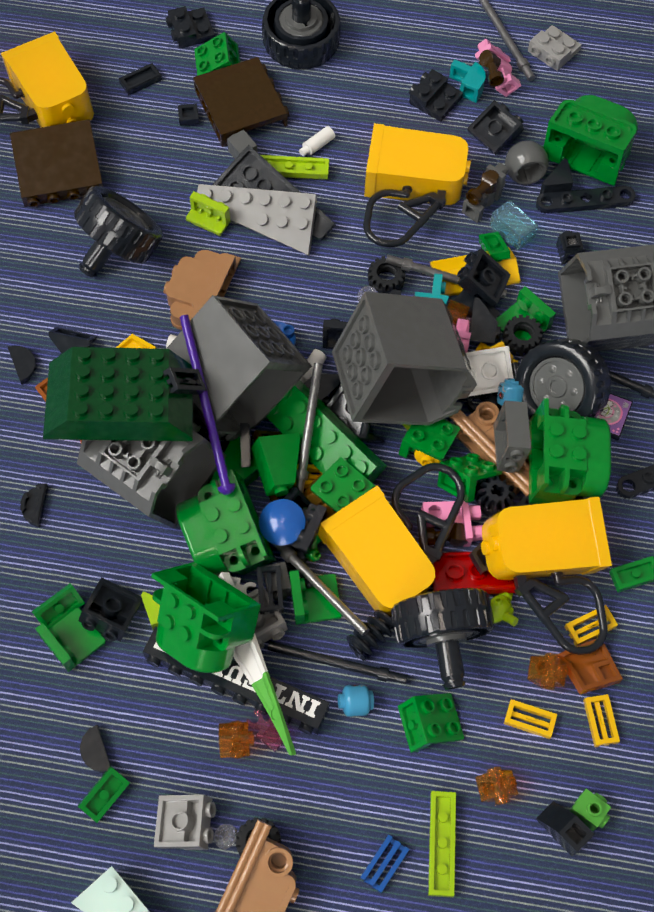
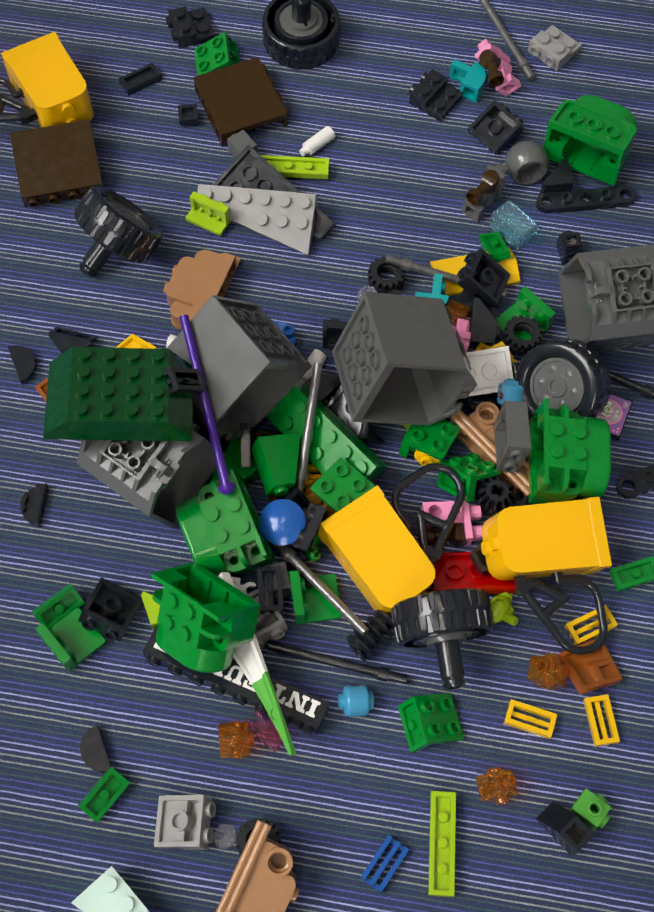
(415, 169): yellow piece -> none

